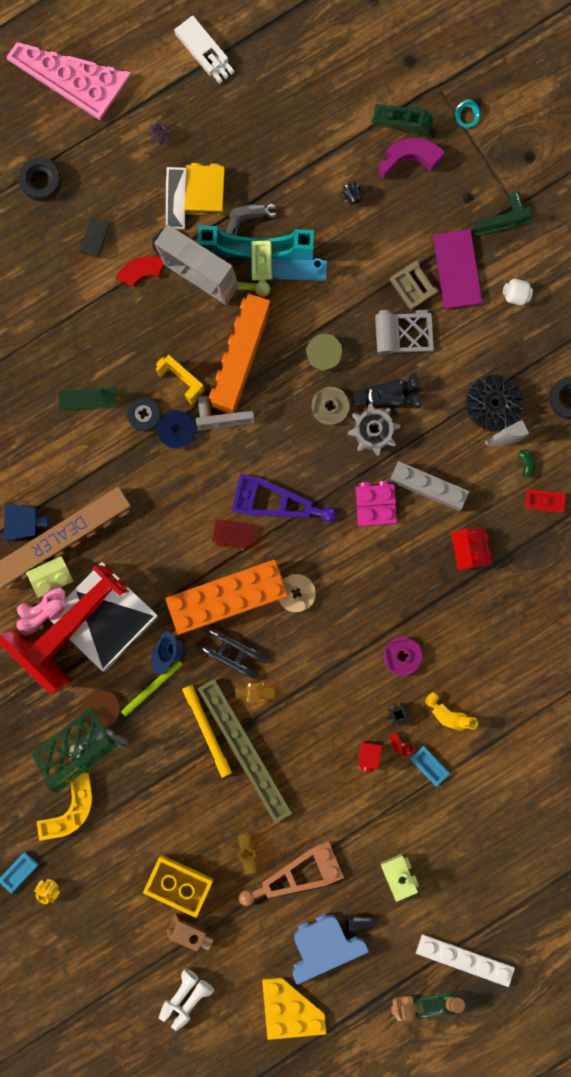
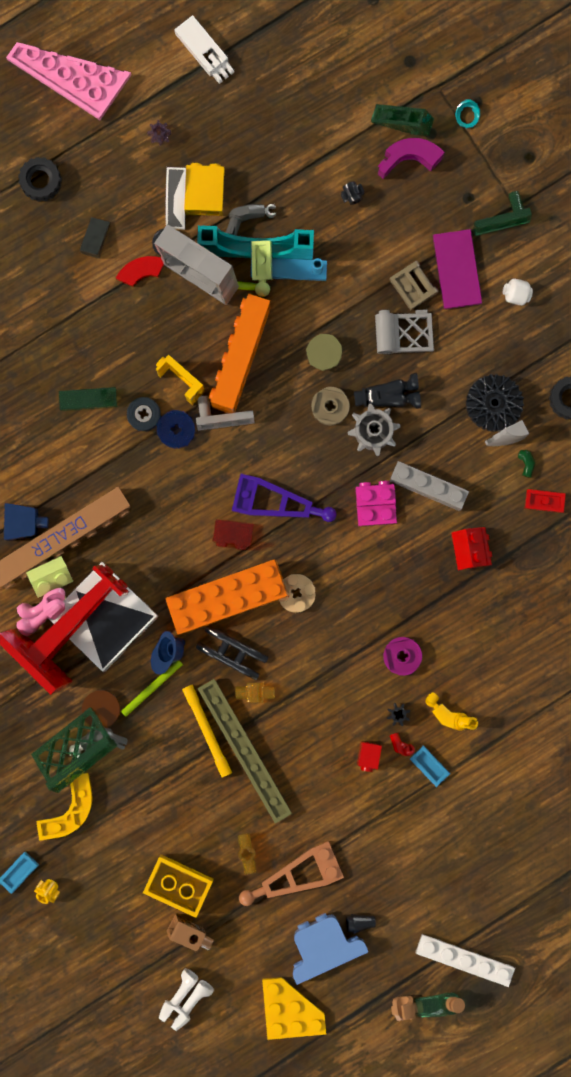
(399, 878): yellowish green brick -> none

